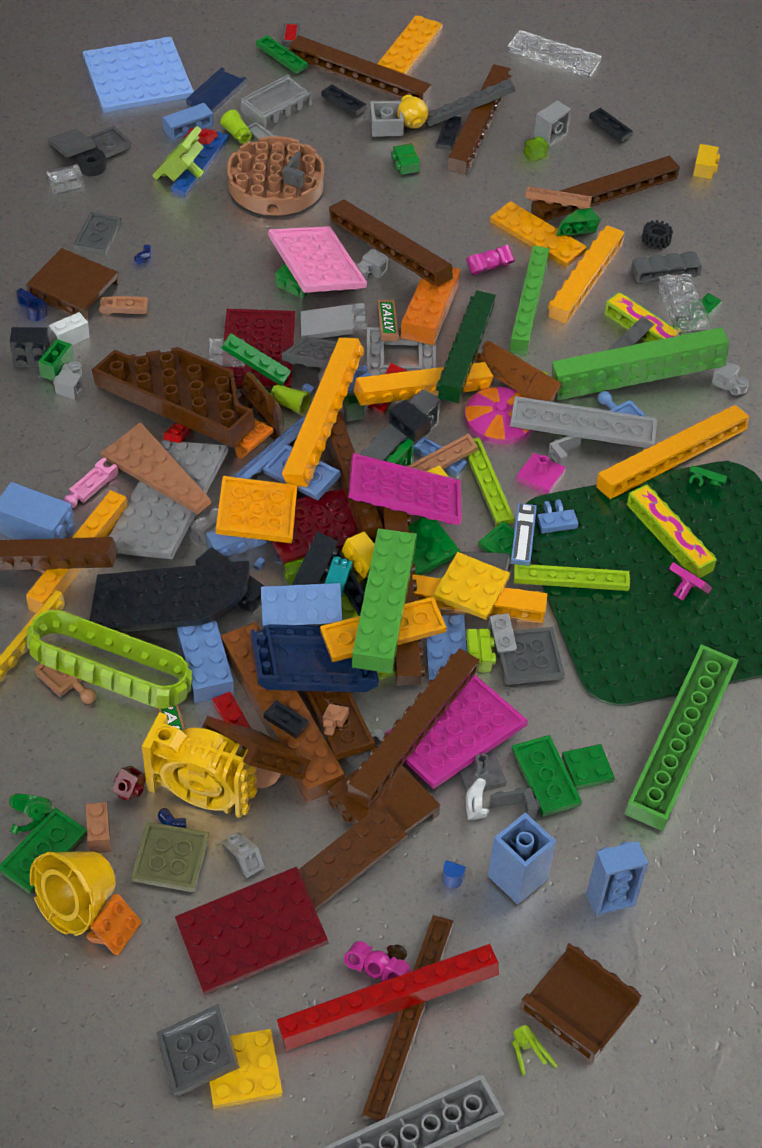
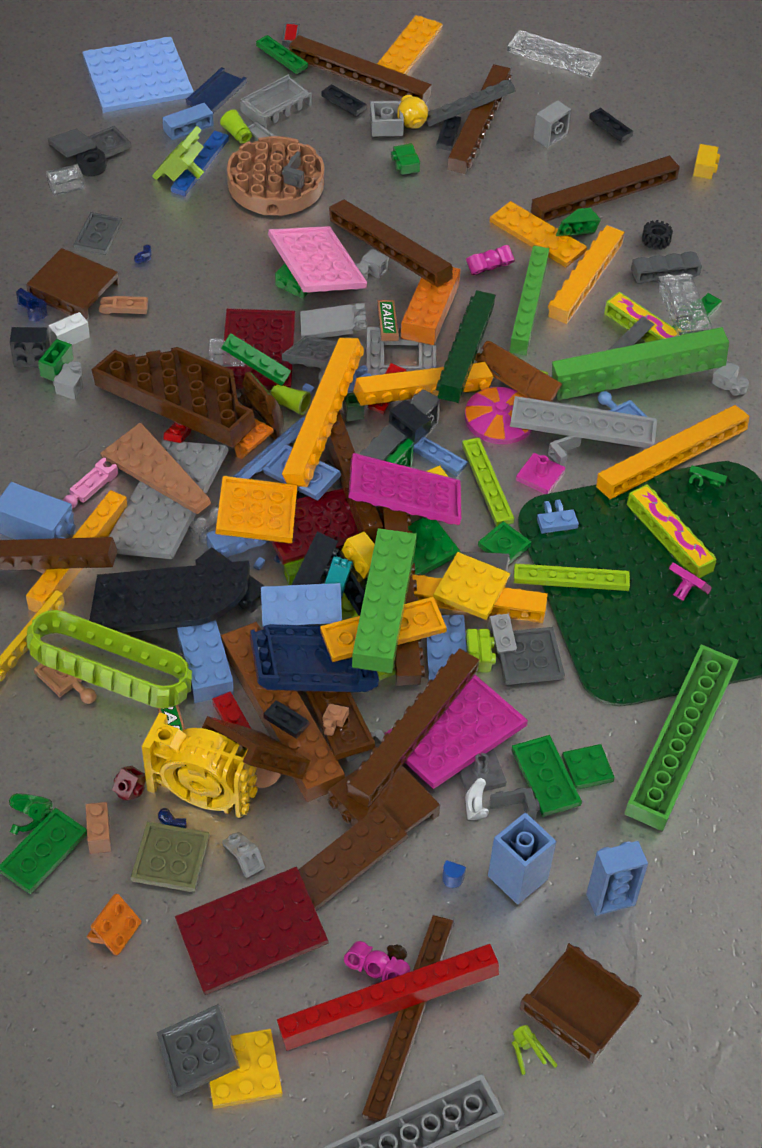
(72, 888): yellow cone -> none
(206, 136): red plate -> none
(447, 455): nougat plate -> none
(523, 534): slope -> none
(536, 149): clear neon green brick -> none
(552, 196): nougat plate -> none

